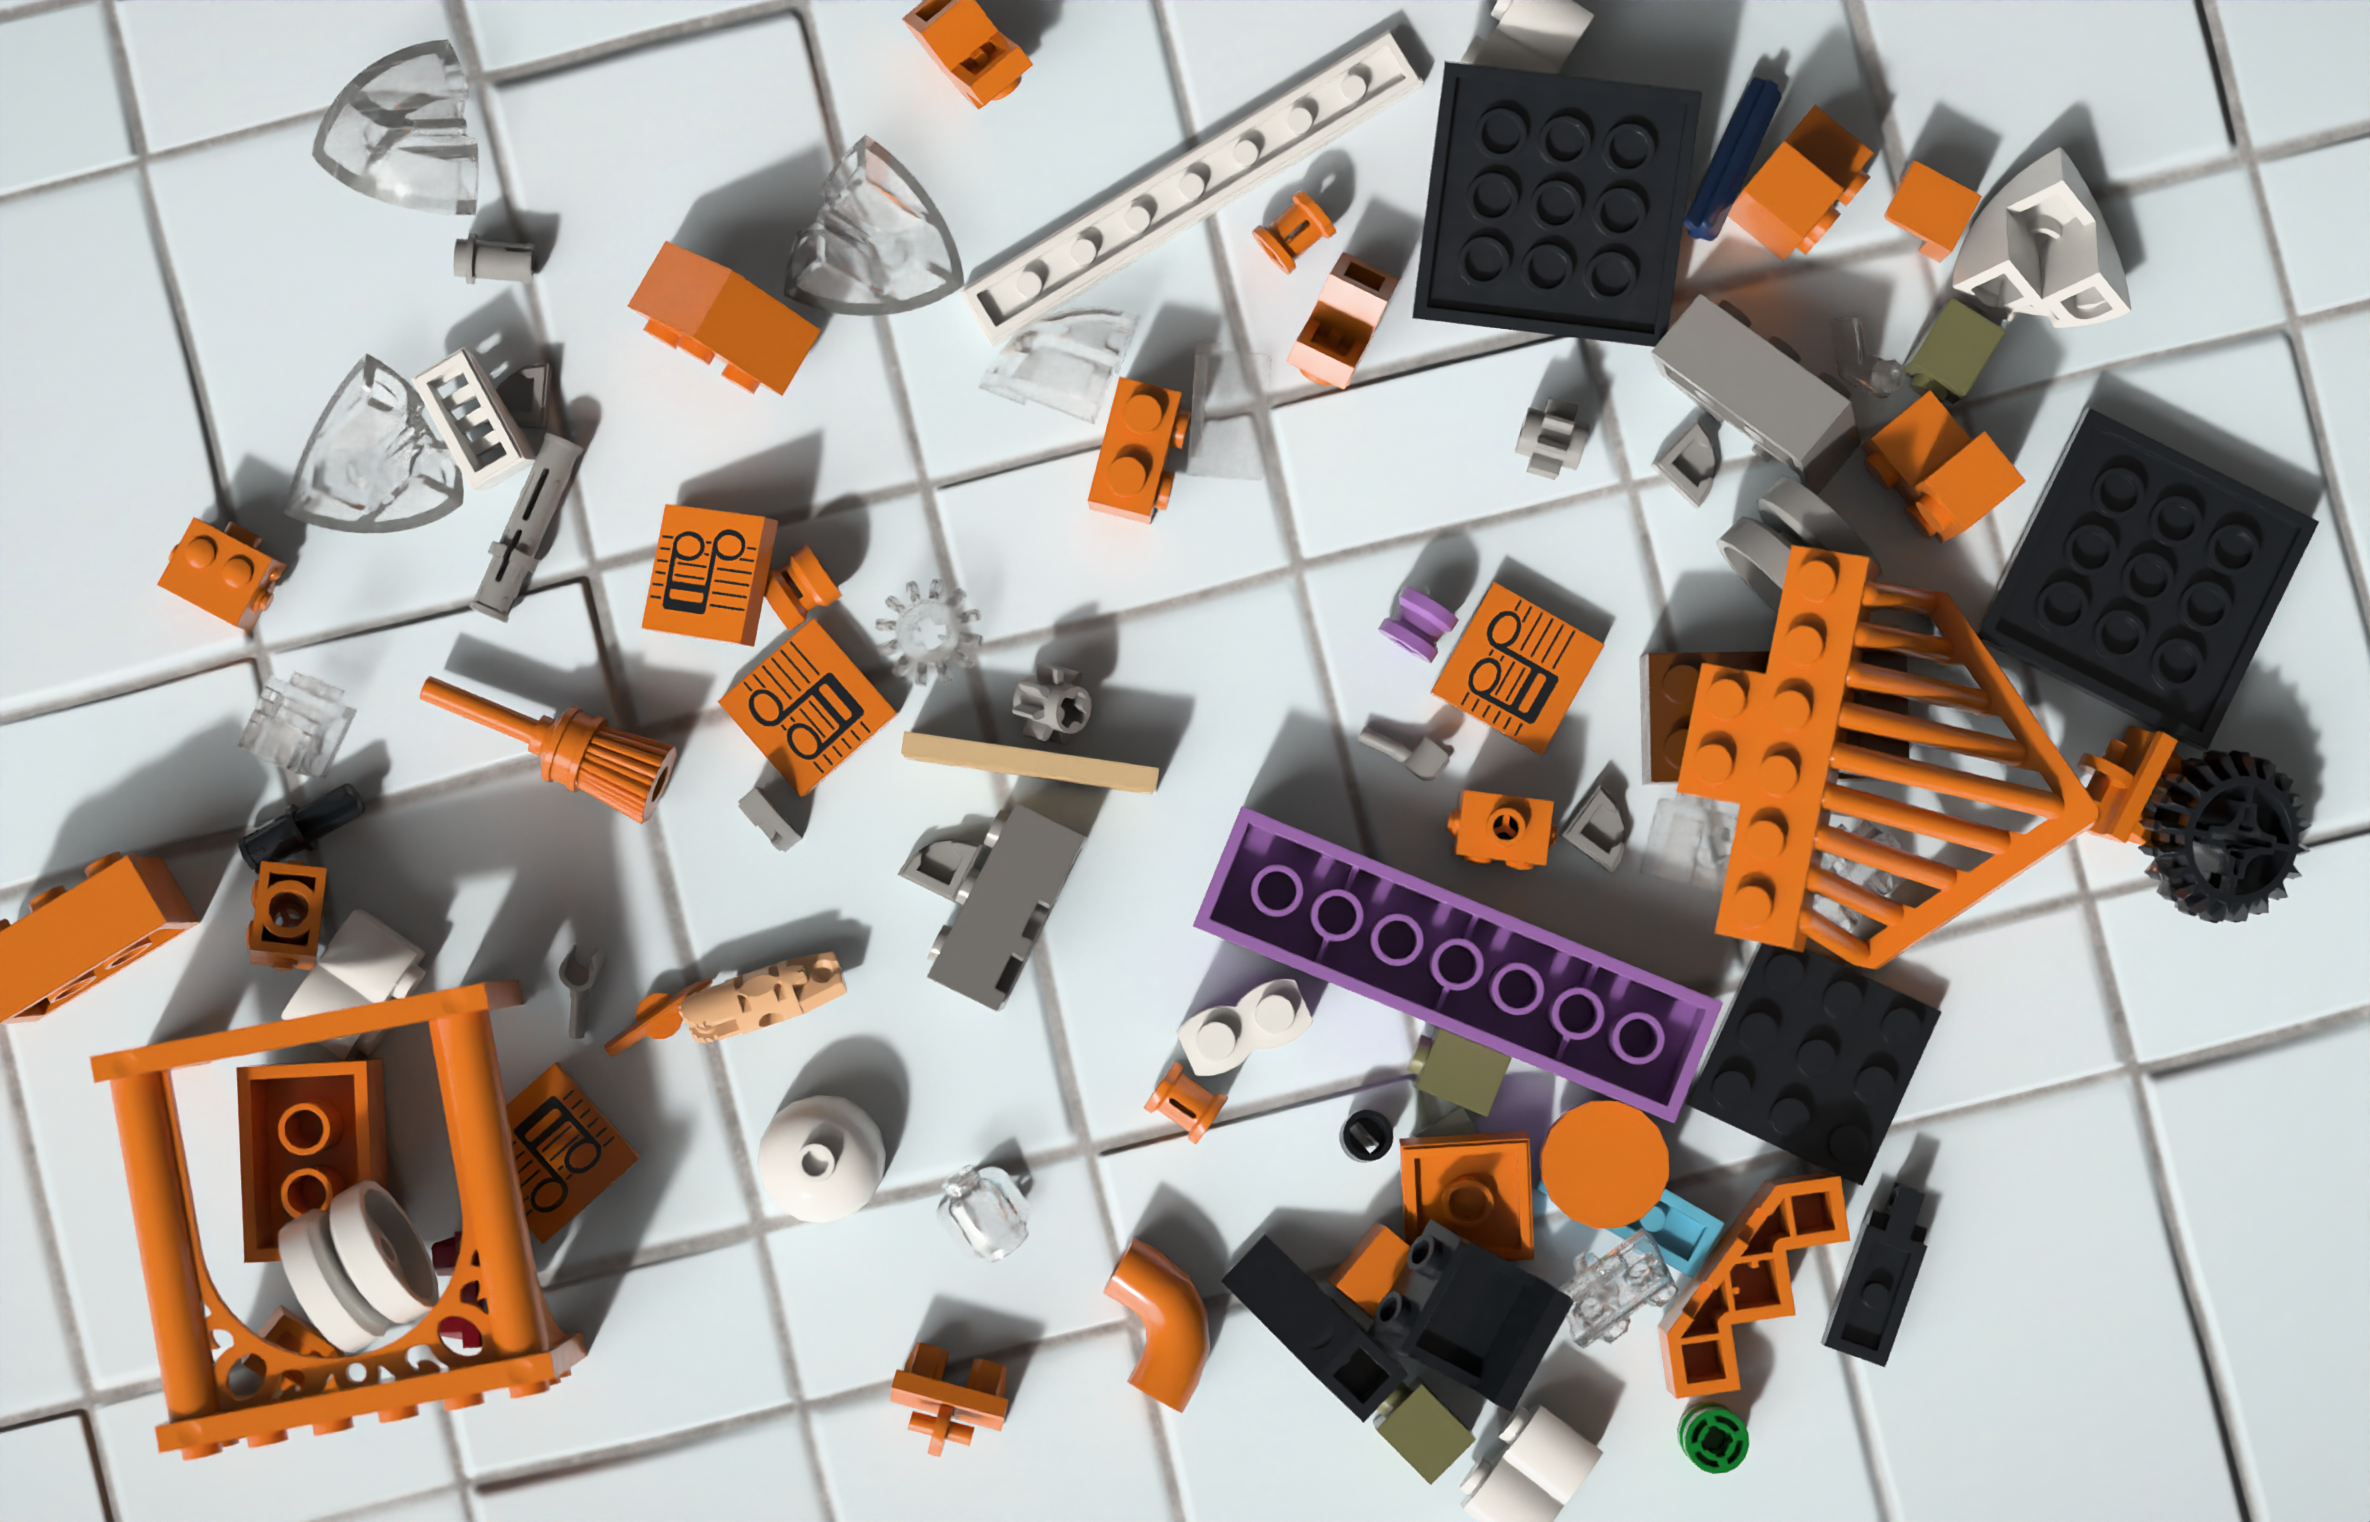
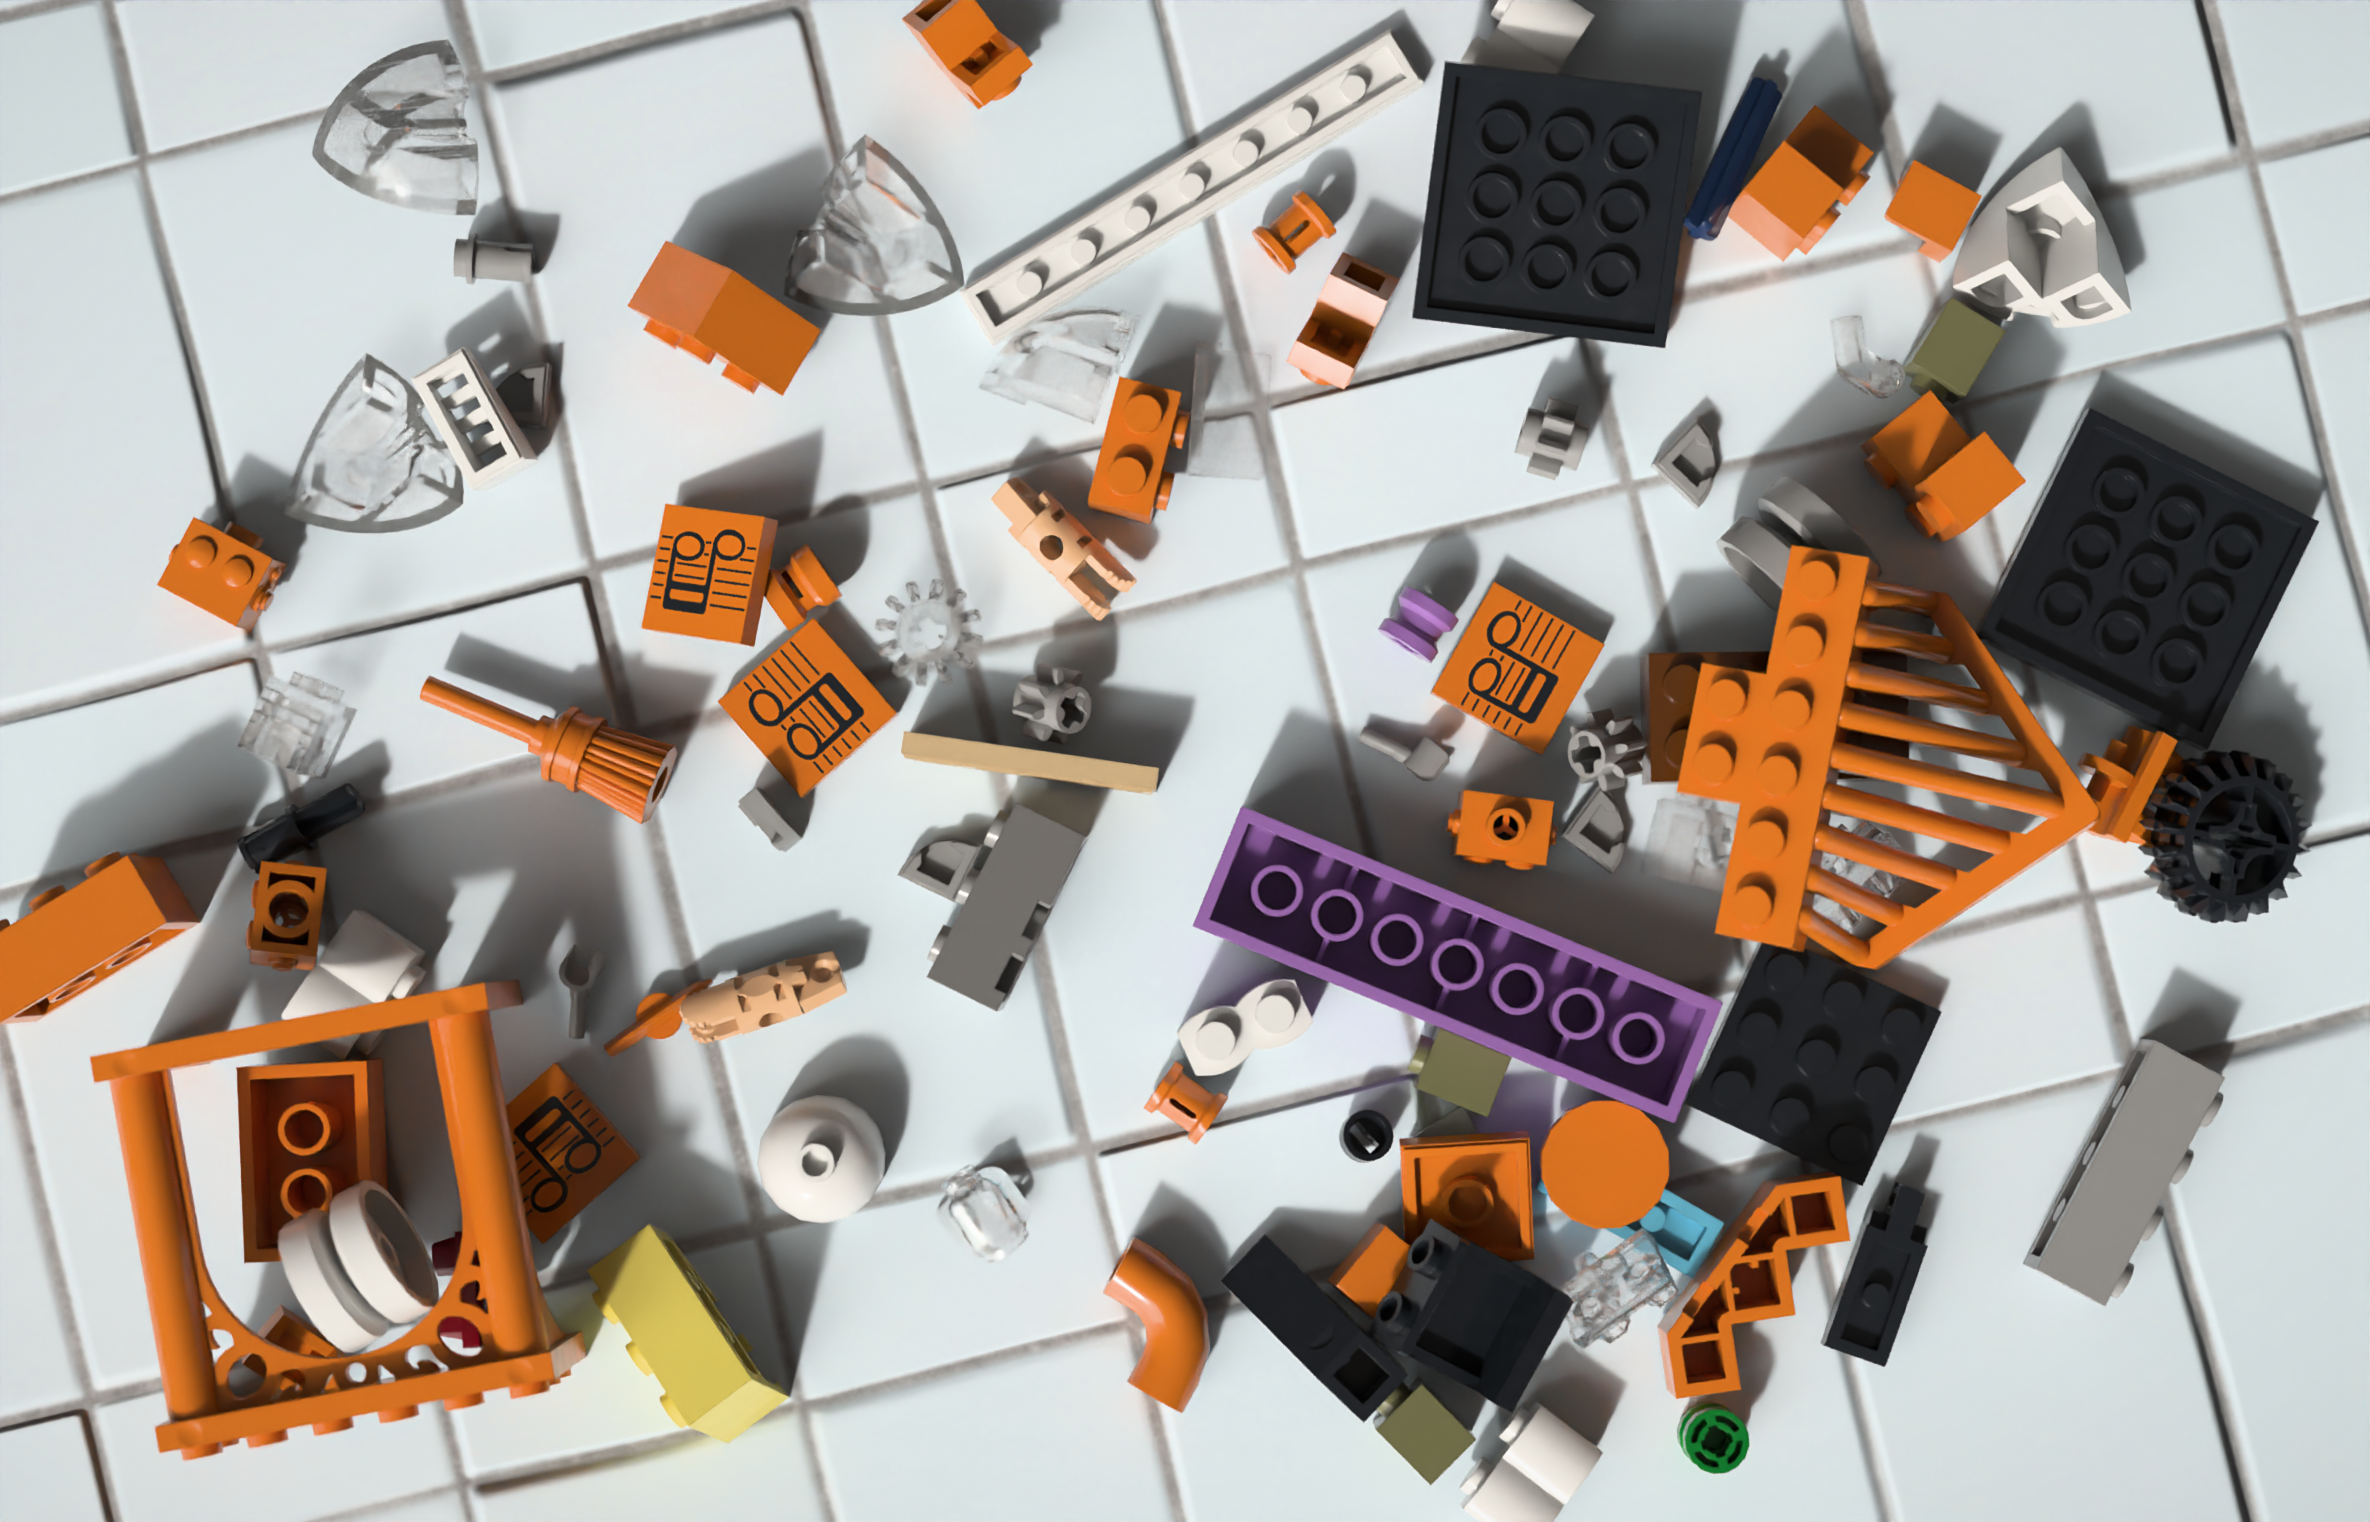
(526, 528): light grey pin -> none
(682, 1337): none -> light yellow wedge
(923, 1389): orange hips -> none
(1037, 525): none -> light nougat hinge
(1606, 749): none -> light grey gear
(1760, 390): light grey wedge -> none
(2125, 1172): none -> light grey brick

